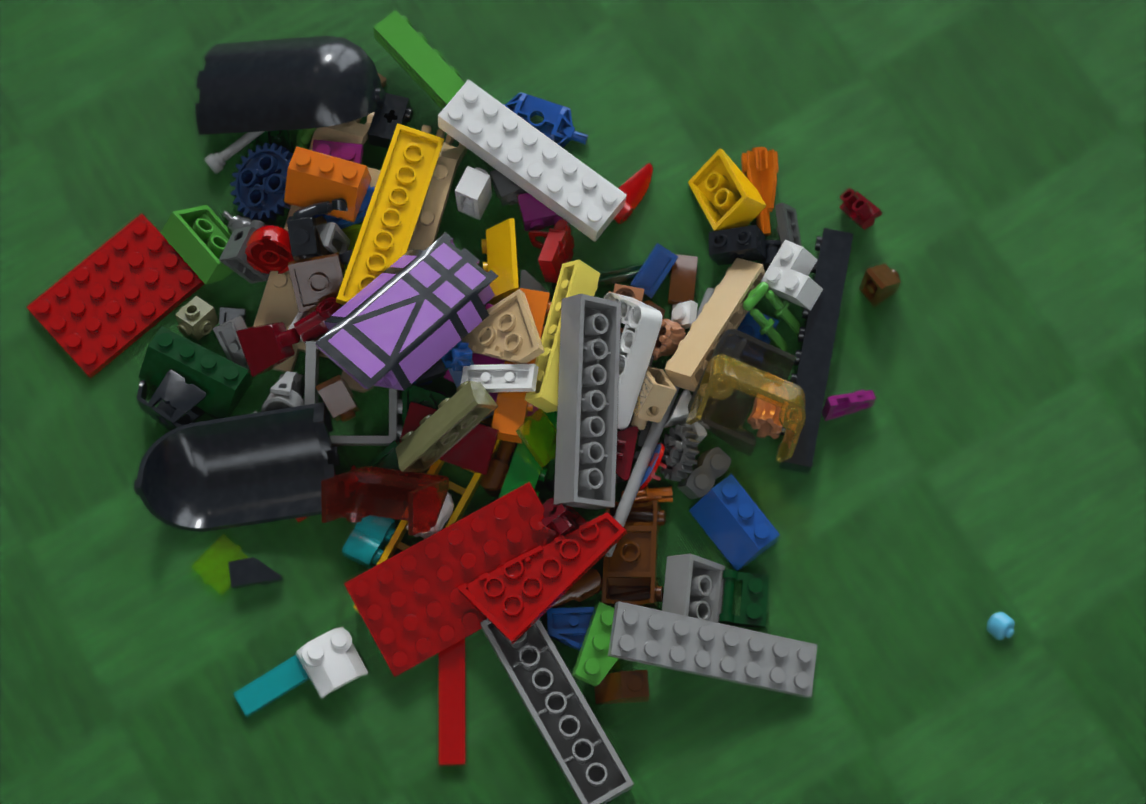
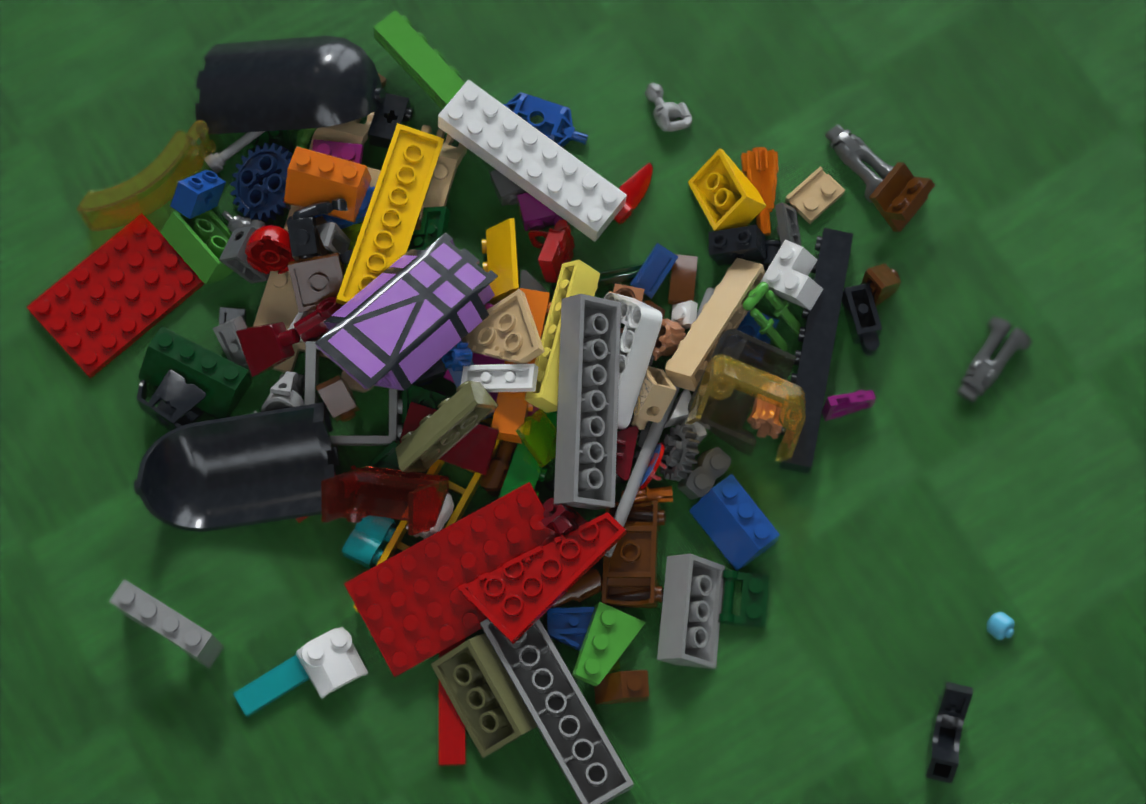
(151, 186): none -> clear yellow windscreen
(167, 622): none -> light grey arch
(196, 319): olive brick -> none
(197, 193): none -> blue brick
(214, 564): clear neon green piece -> none
(251, 572): black slope -> none
(433, 226): none -> dark green plate
(473, 192): white brick -> none
(483, 695): none -> olive slope
(668, 111): none -> light grey piece
(712, 649): light grey plate -> none
(815, 195): none -> tan plate
(852, 153): none -> dark grey piece
(859, 208): dark red hips -> none
(862, 317): none -> black brick
(901, 196): none -> reddish brown bracket
(946, 732): none -> black arch
(982, 370): none -> dark grey piece

